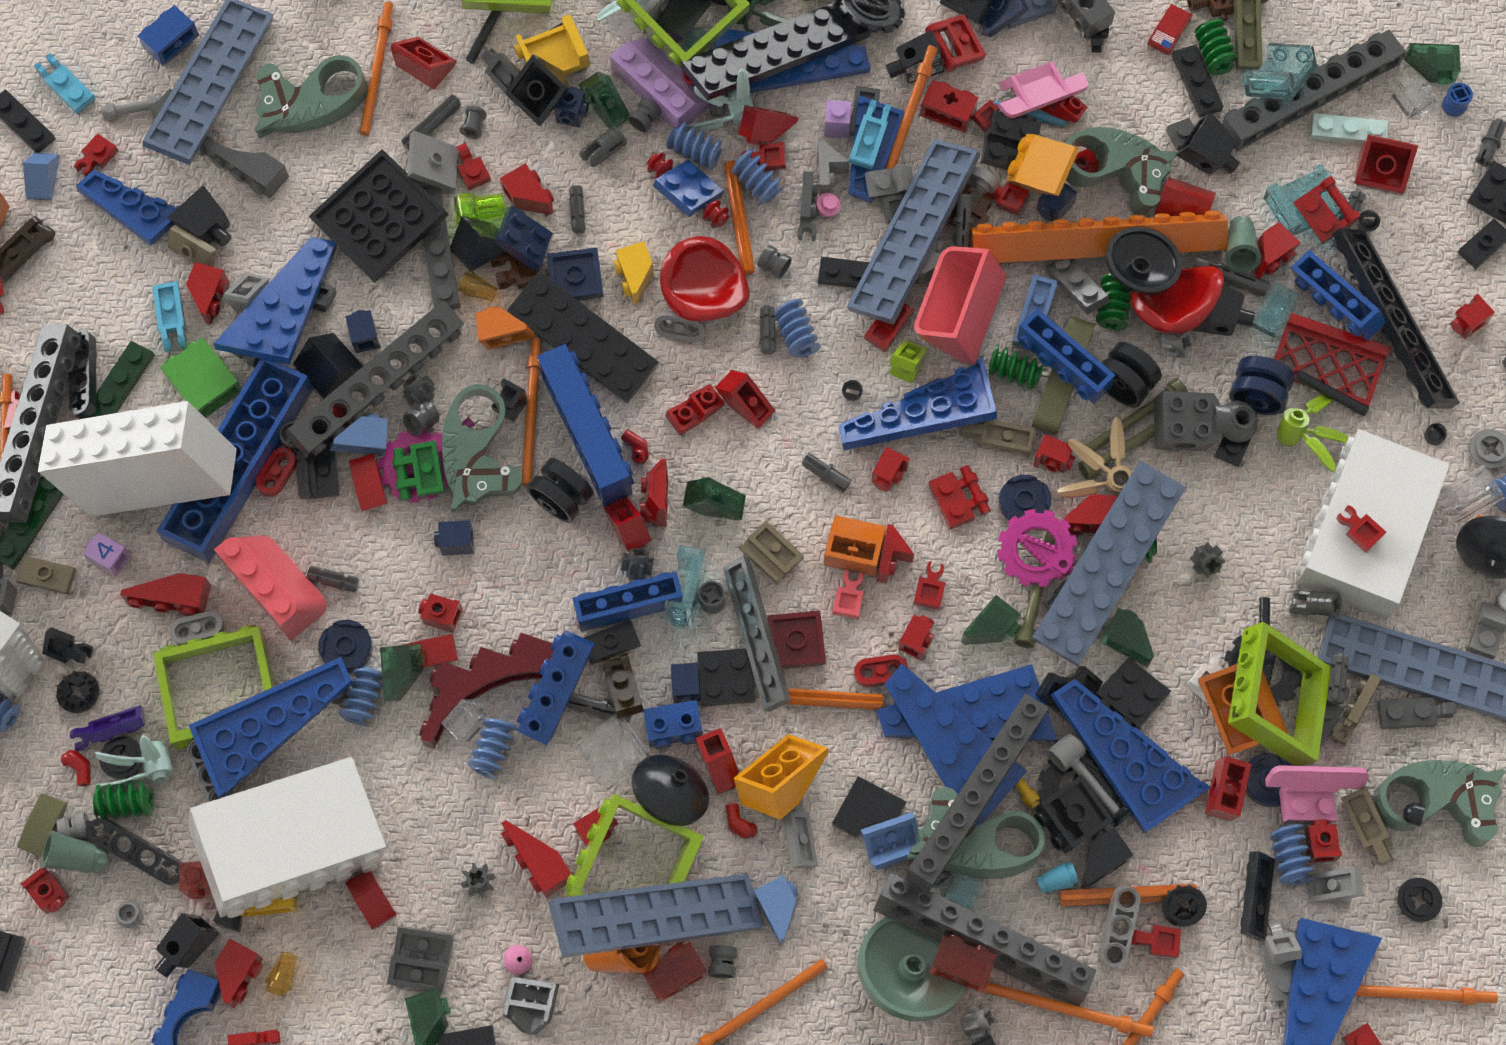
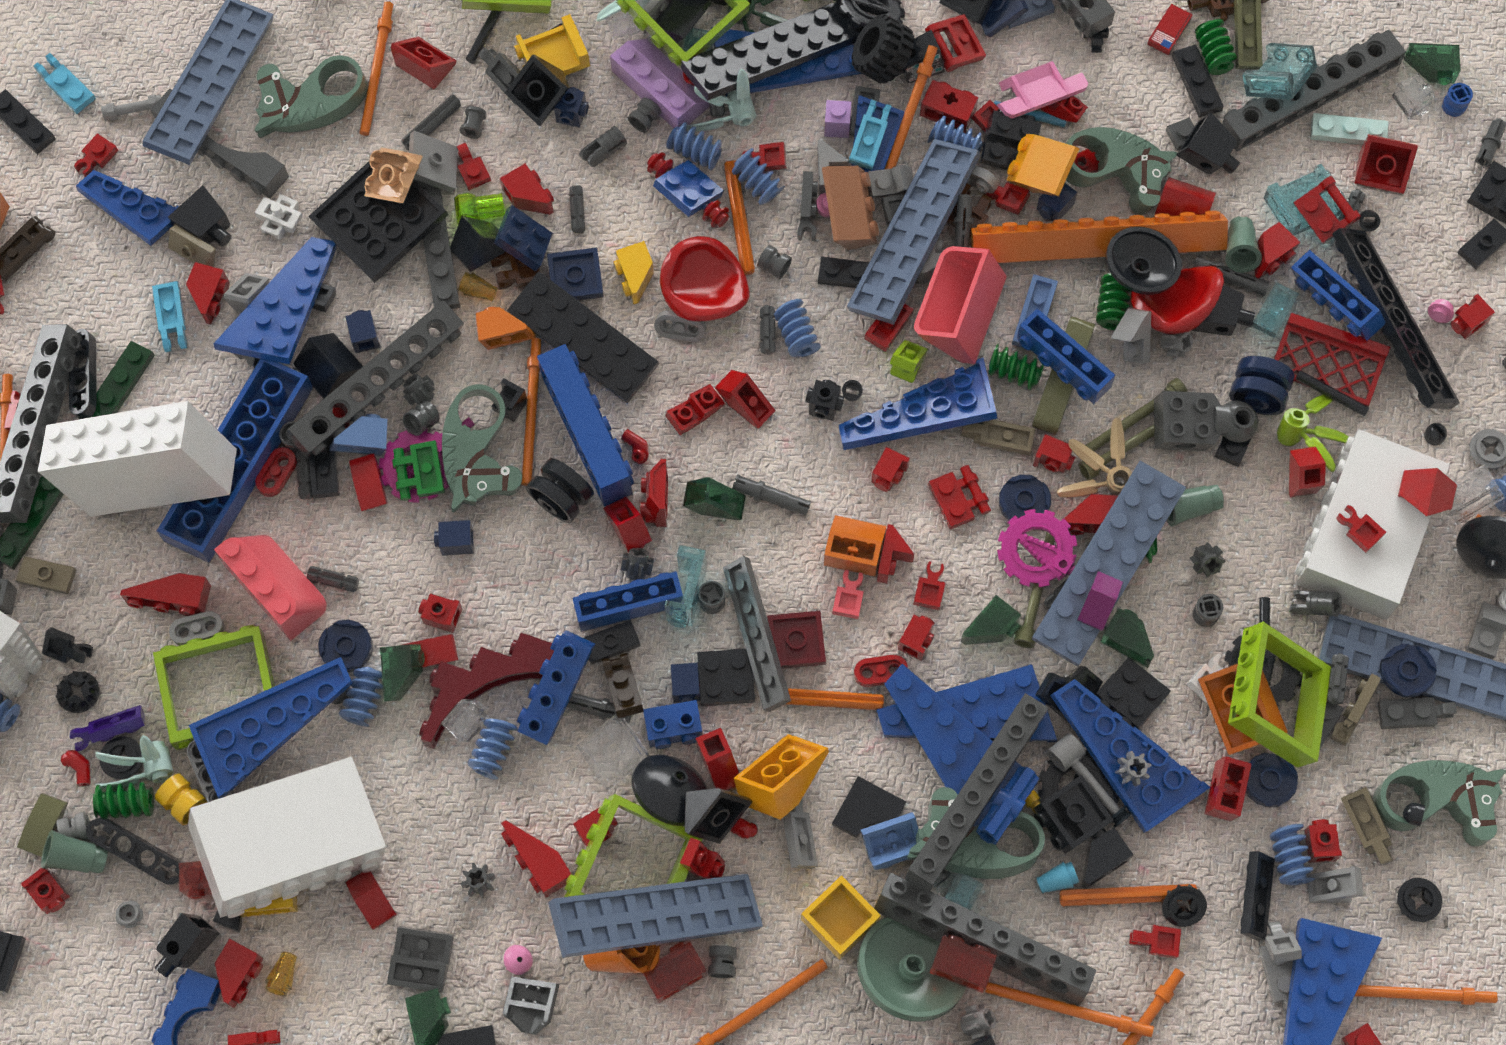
(40, 175): medium blue slope -> none
(106, 554): lavender brick -> none
(168, 35): blue brick -> none
(178, 797): none -> yellow wheel
(201, 377): bright green brick -> none
(276, 215): none -> white piece
(391, 174): none -> light nougat slope
(604, 99): clear green slope -> none
(701, 861): none -> red slope
(713, 813): none -> black slope
(764, 124): red slope -> none
(771, 552): dark tan plate -> none
(772, 495): none -> dark grey pin
(778, 905): medium blue slope -> none
(824, 399): none -> black brick
(826, 473): dark grey axle -> none
(840, 917): none -> yellow piece
(850, 206): none -> nougat slope
(882, 49): none -> black tyre
(956, 136): none -> medium blue piece
(1007, 805): none -> blue piece
(1077, 285): dark grey plate -> none
(1100, 601): none -> magenta slope
(1123, 940): light grey beam -> none
(1133, 372): black wheel -> none
(1133, 761): none -> light grey gear
(1136, 334): none -> light grey slope
(1195, 503): none -> sand green plant
(1204, 615): none -> dark grey wheel
(1306, 472): none -> red slope
(1309, 790): bright pink plate -> none
(1408, 670): none -> dark blue tile
(1428, 490): none -> red slope
(1441, 311): none -> bright pink plate

